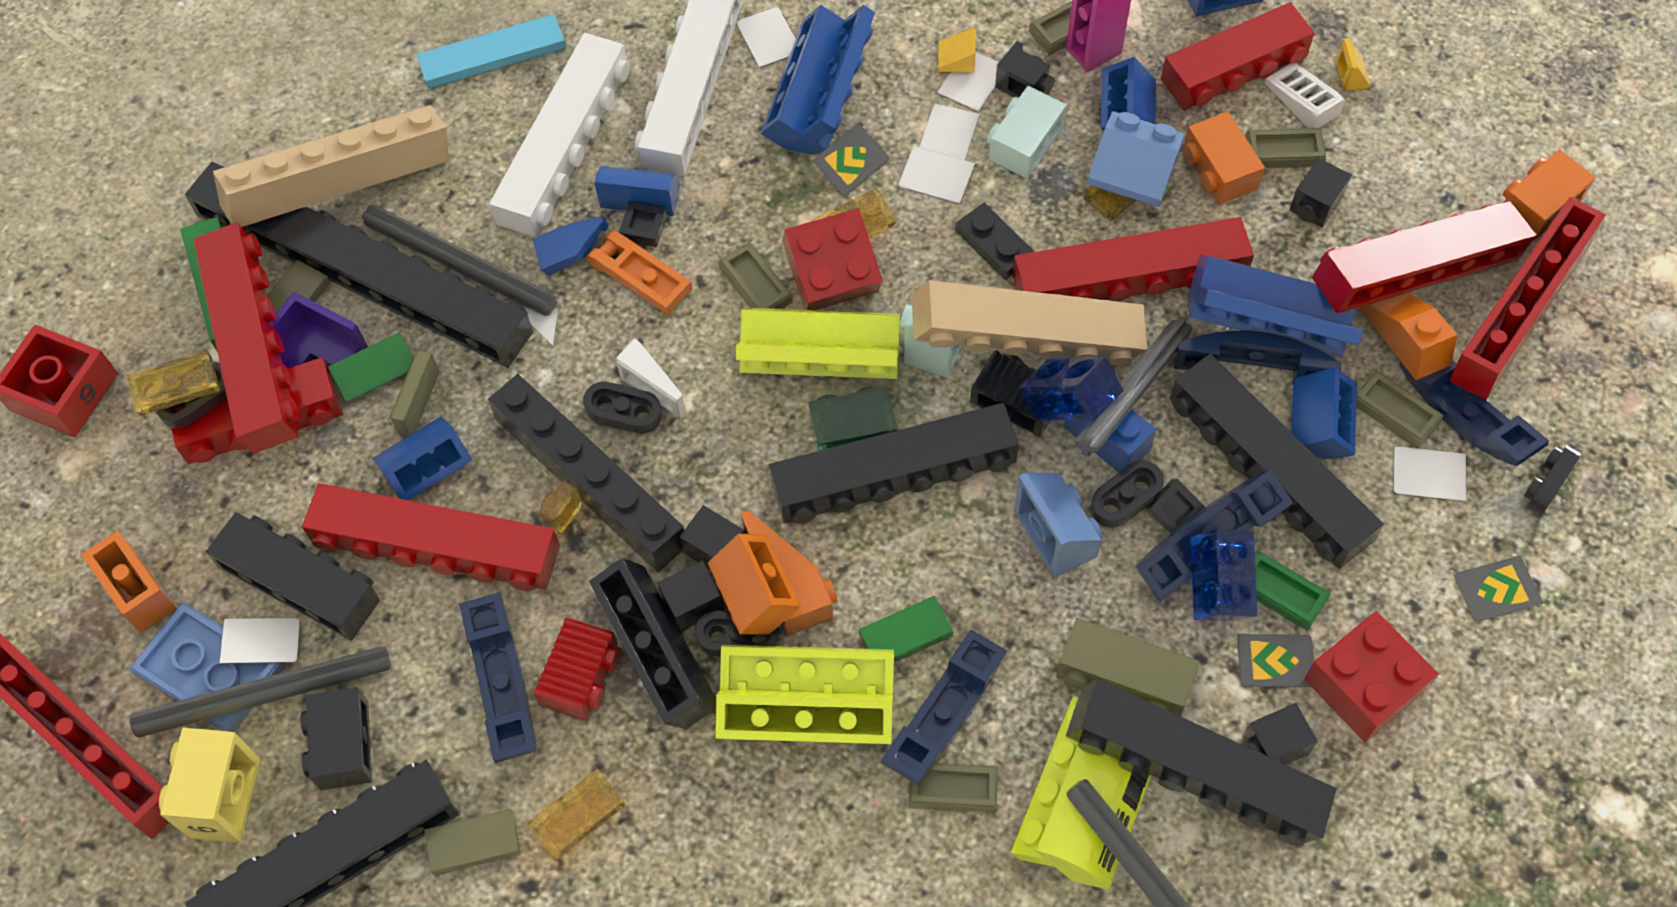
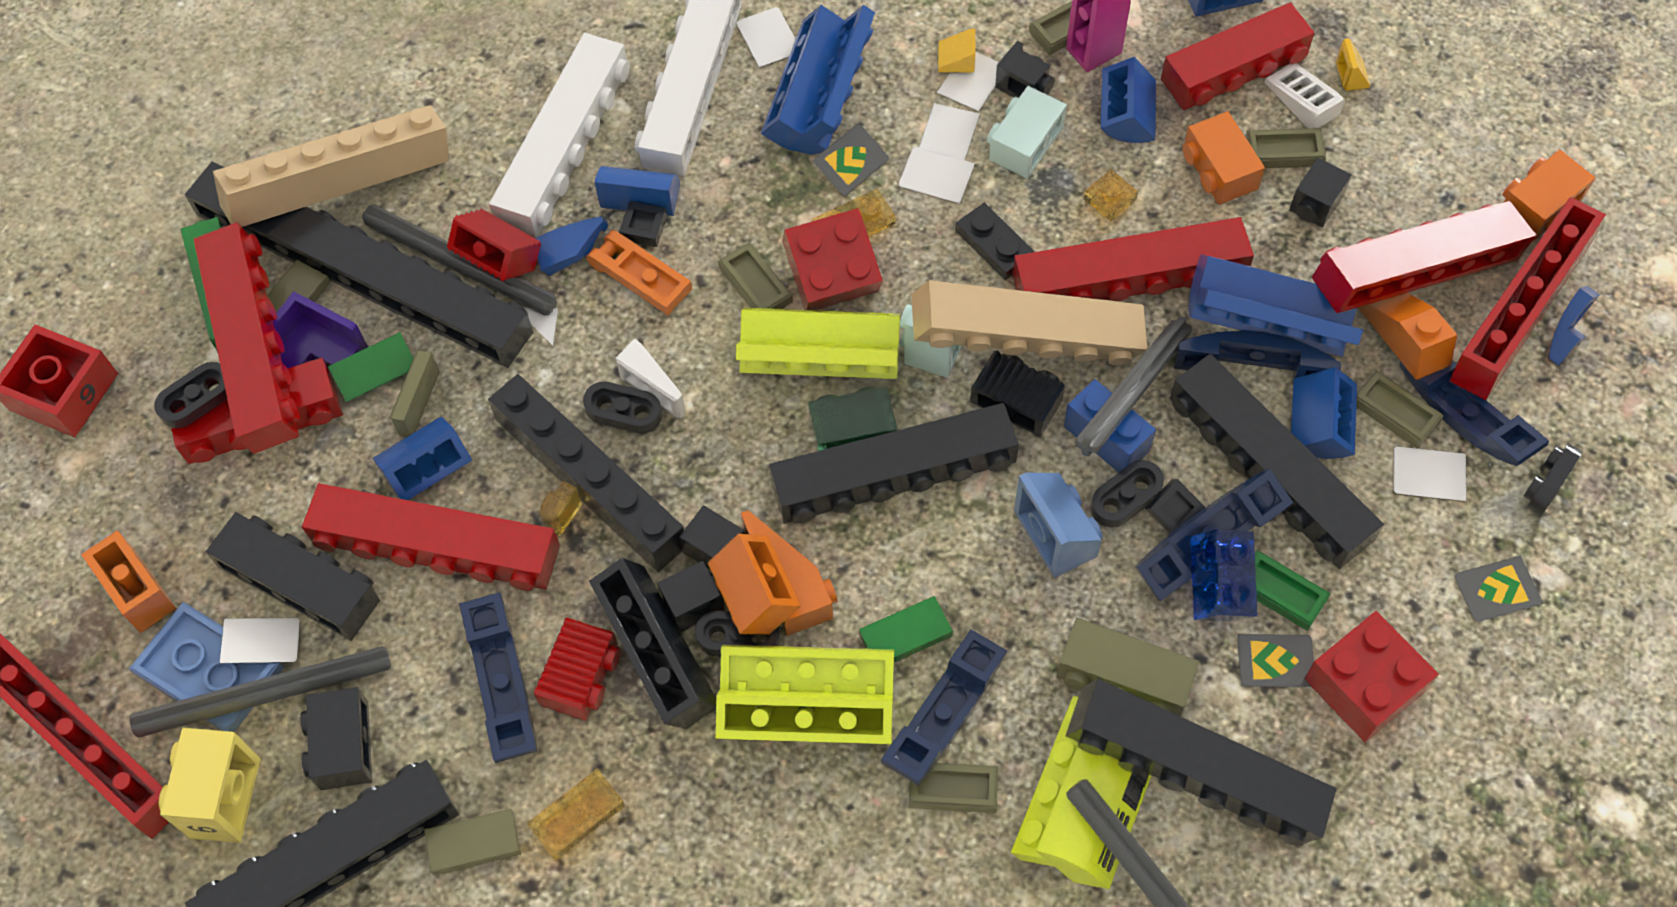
(173, 382): clear yellow plate -> none
(491, 51): medium azure tile -> none
(493, 244): none -> red brick
(1071, 388): clear blue brick -> none
(1135, 158): medium blue slope -> none
(1281, 735): black brick -> none
(1567, 336): none -> blue slope

